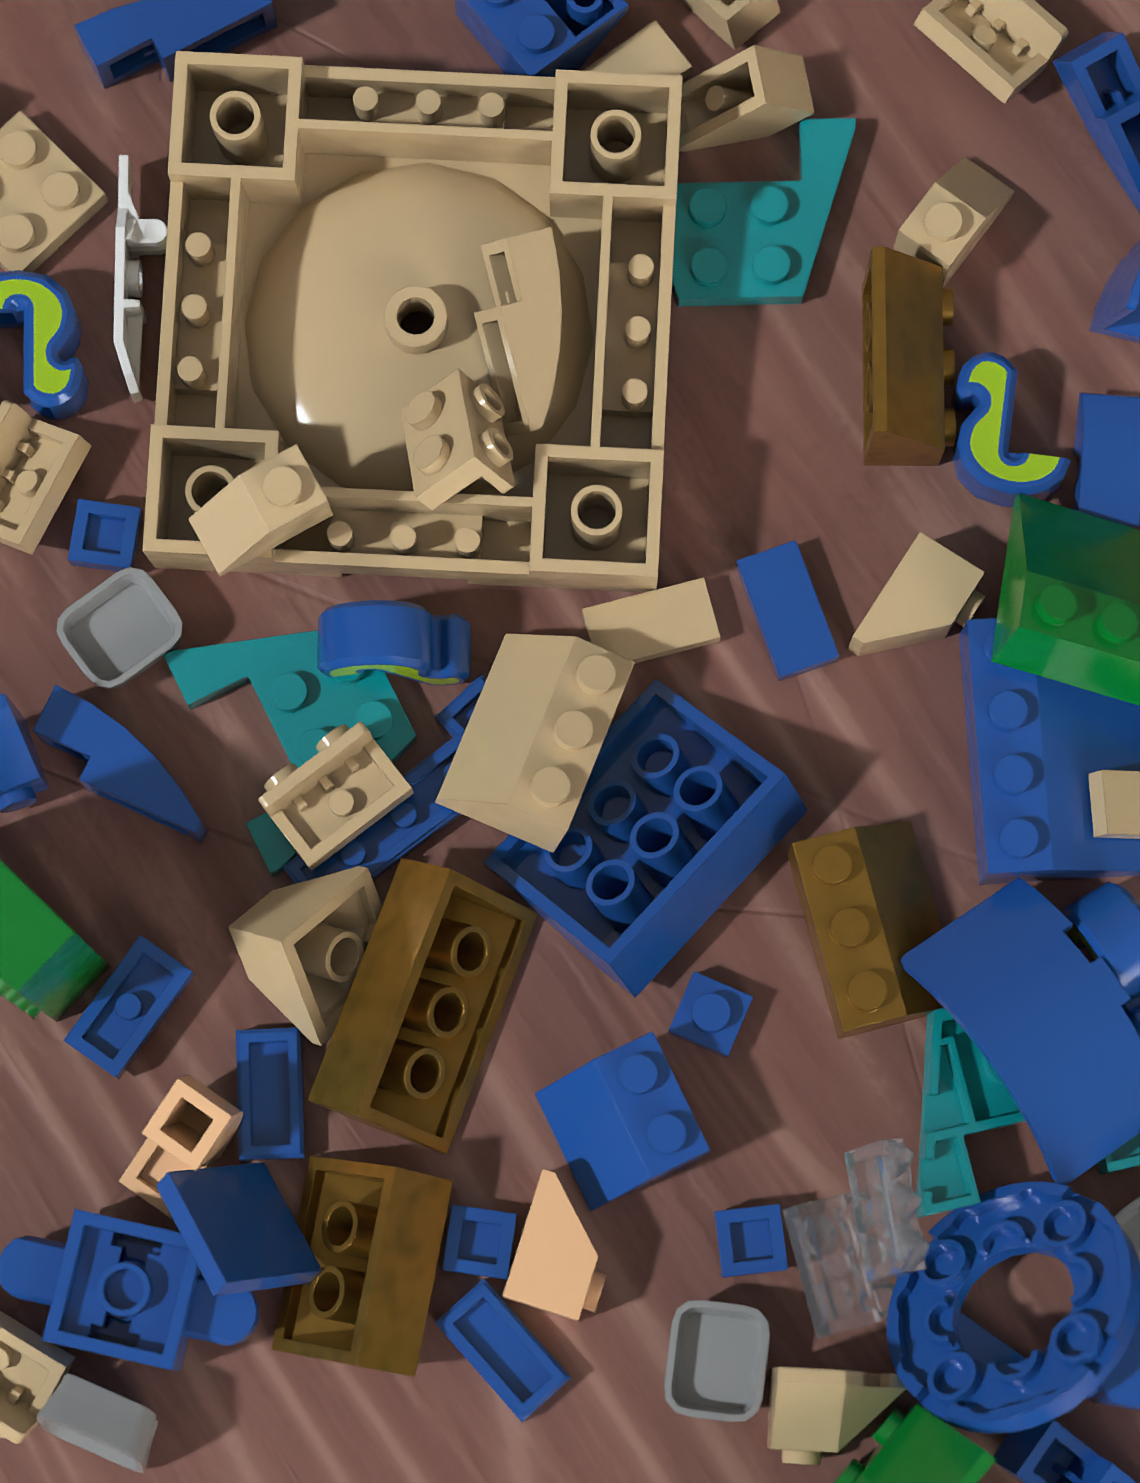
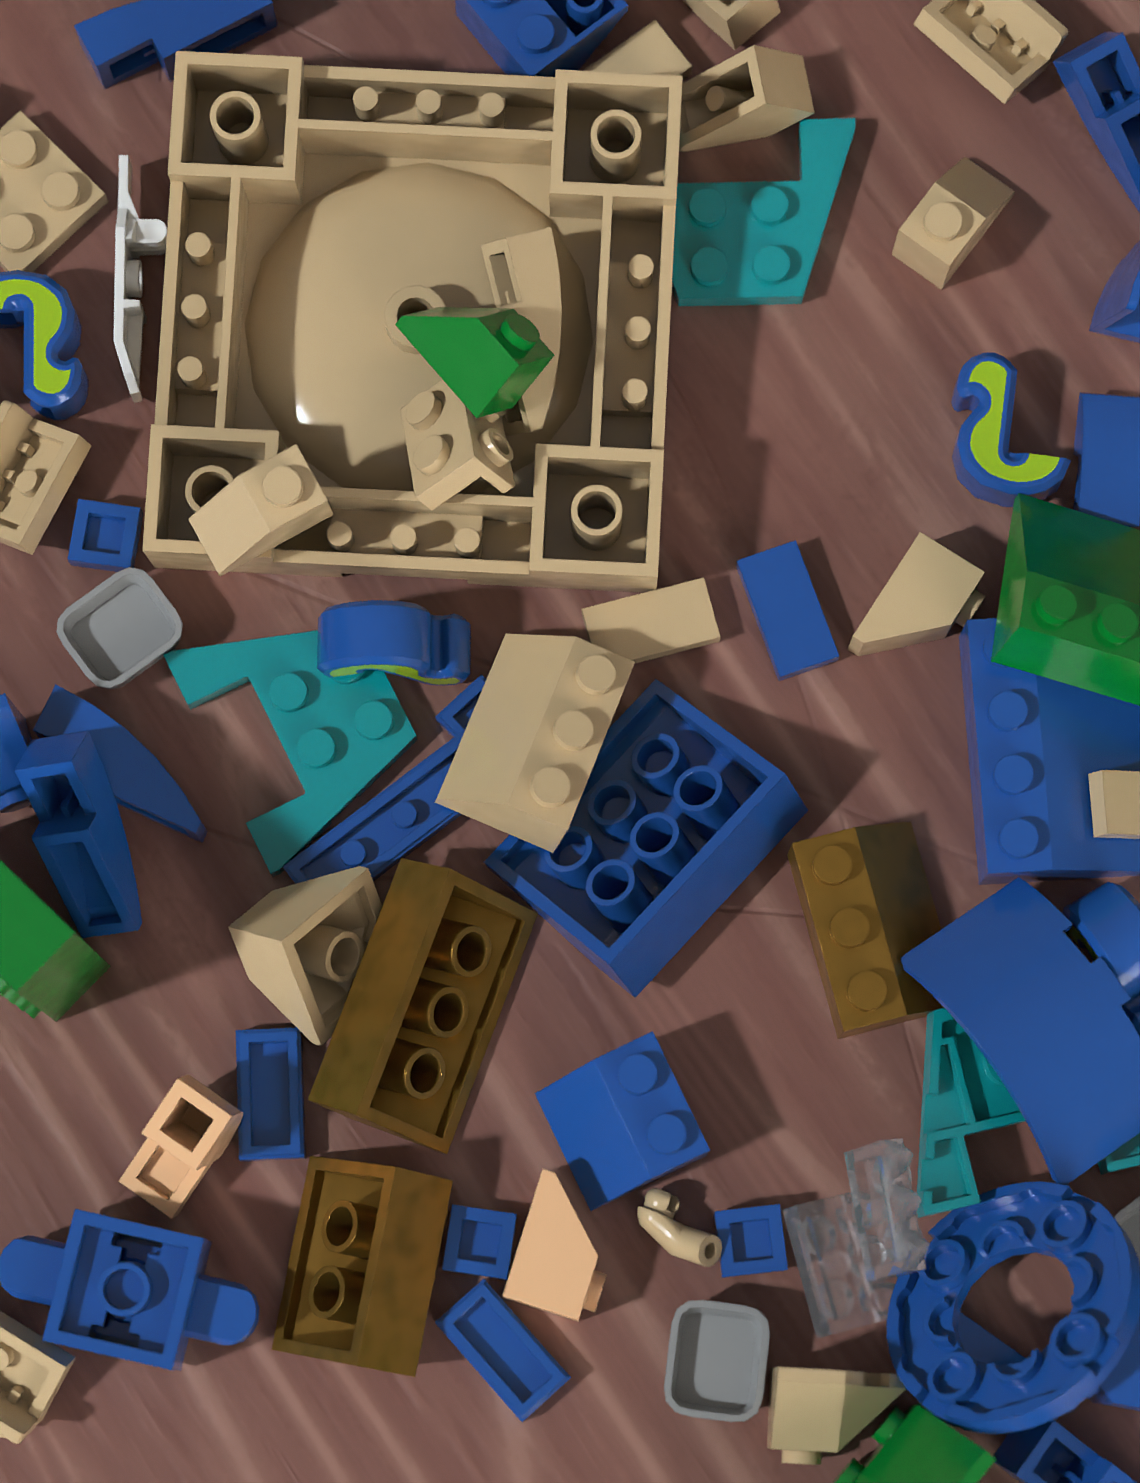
(81, 833): none -> blue slope
(100, 1422): light grey piece -> none
(129, 1007): blue plate -> none
(238, 1228): blue tile -> none
(334, 793): tan bracket -> none
(479, 353): none -> green slope
(676, 1238): none -> tan arm
(710, 1014): blue plate -> none
(905, 361): pearl gold slope -> none

